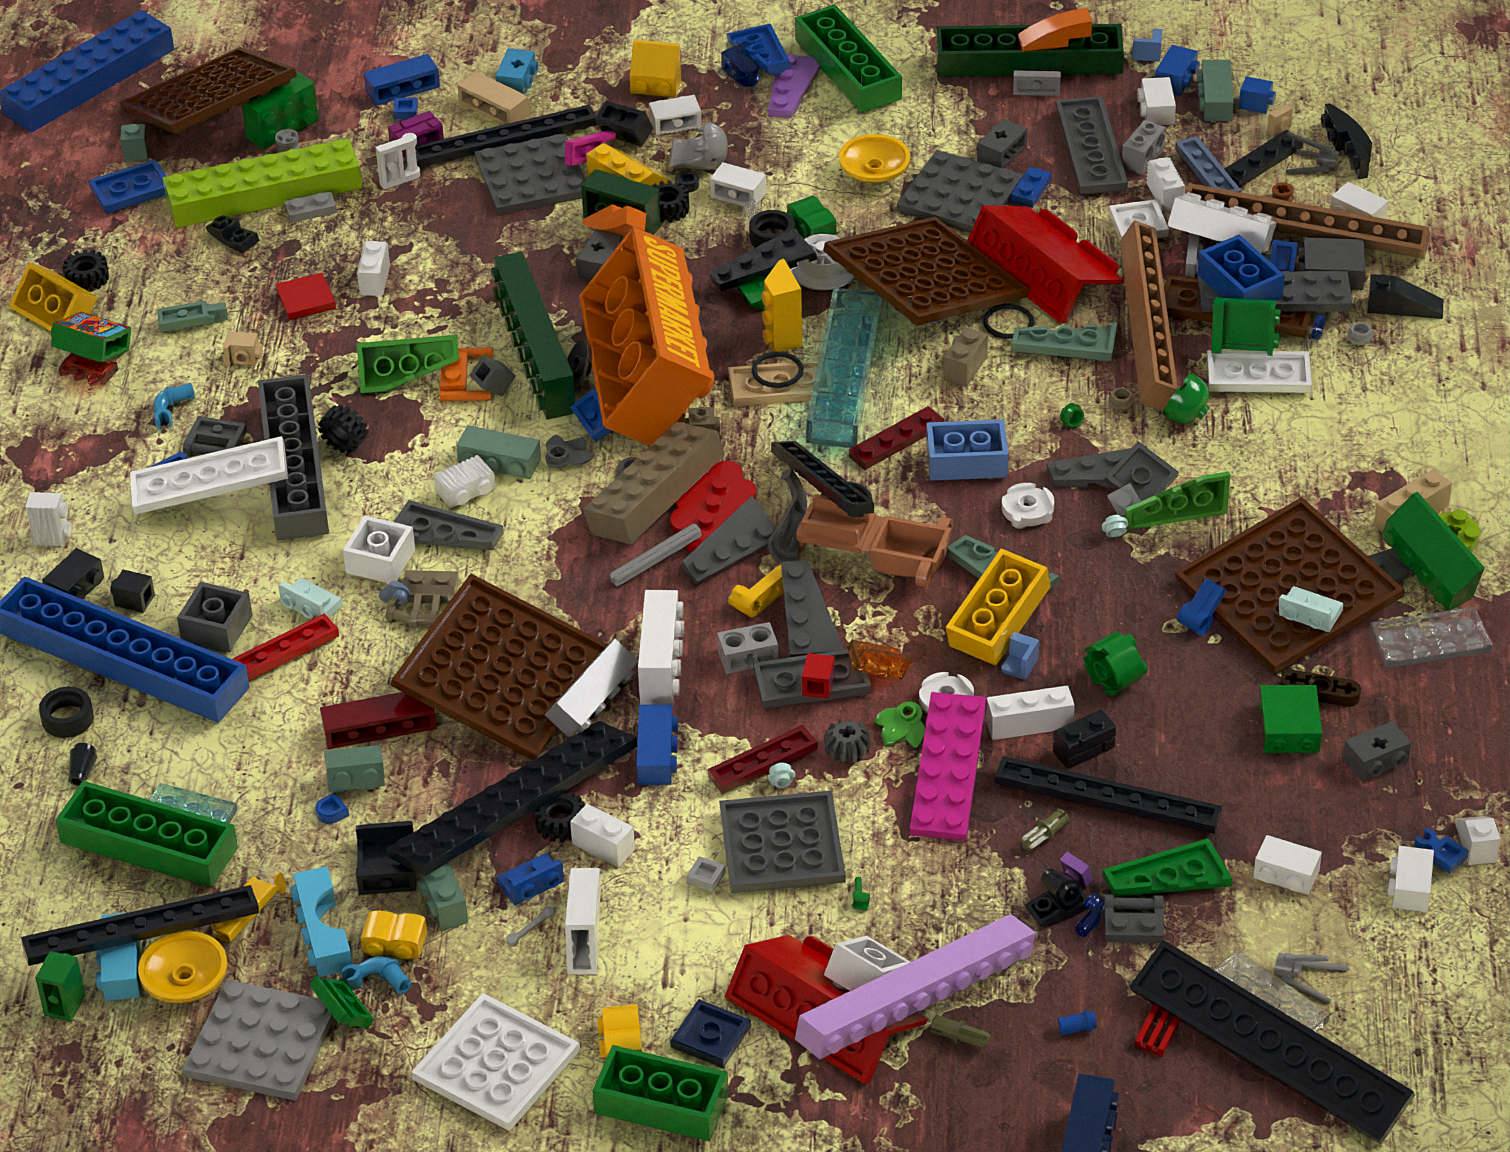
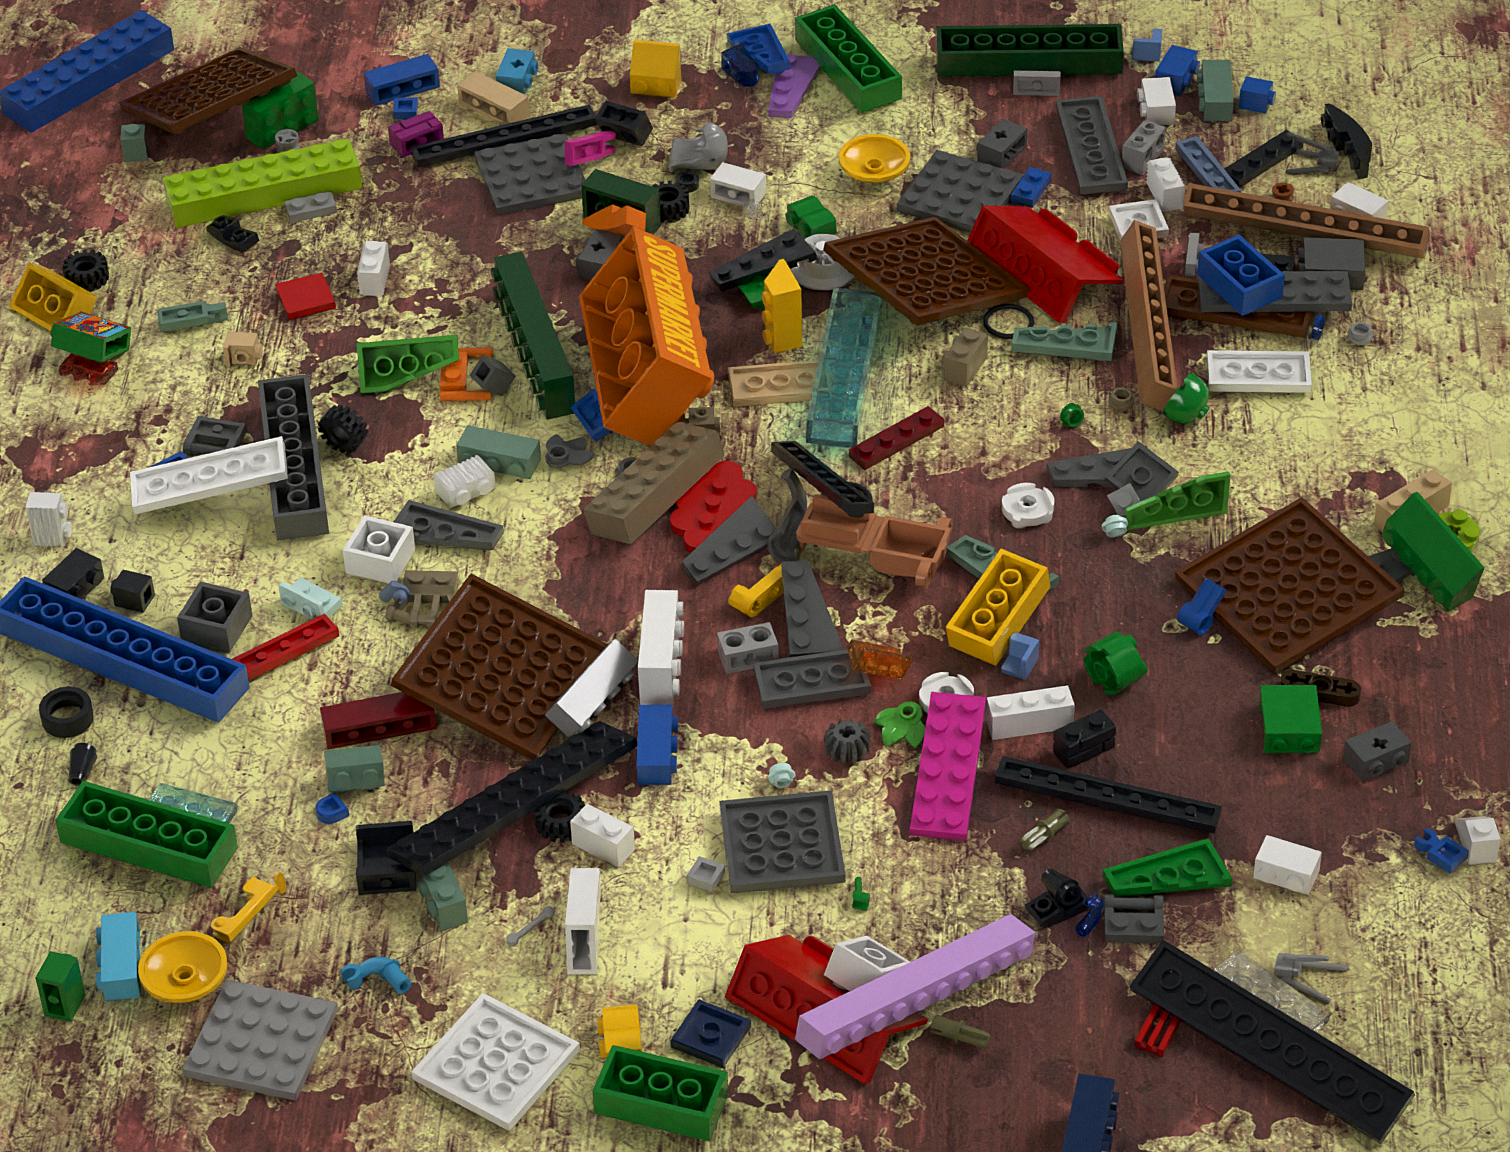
(129, 186): blue plate -> none
(141, 924): black plate -> none
(168, 397): dark azure piece -> none
(328, 945): medium azure arch -> none
(341, 1002): green plate -> none
(390, 161): white plate -> none
(394, 934): yellow brick -> none
(531, 878): blue bracket -> none
(580, 361): dark grey dish -> none
(620, 164): yellow slope -> none
(655, 555): light grey axle -> none
(675, 115): white brick -> none
(761, 758): dark red plate -> none
(766, 220): black tyre -> none
(781, 384): black piece -> none
(818, 675): red brick -> none
(967, 449): medium blue brick -> none
(1056, 30): orange slope -> none
(1076, 869): medium lavender plate -> none
(1077, 1023): blue pin -> none
(1219, 222): white brick -> none
(1245, 325): green panel -> none
(1279, 120): tan plate -> none
(1283, 255): blue plate -> none
(1310, 608): light aqua bracket -> none
(1398, 297): black slope -> none
(1412, 878): white brick -> none
(1430, 637): clear plate -> none

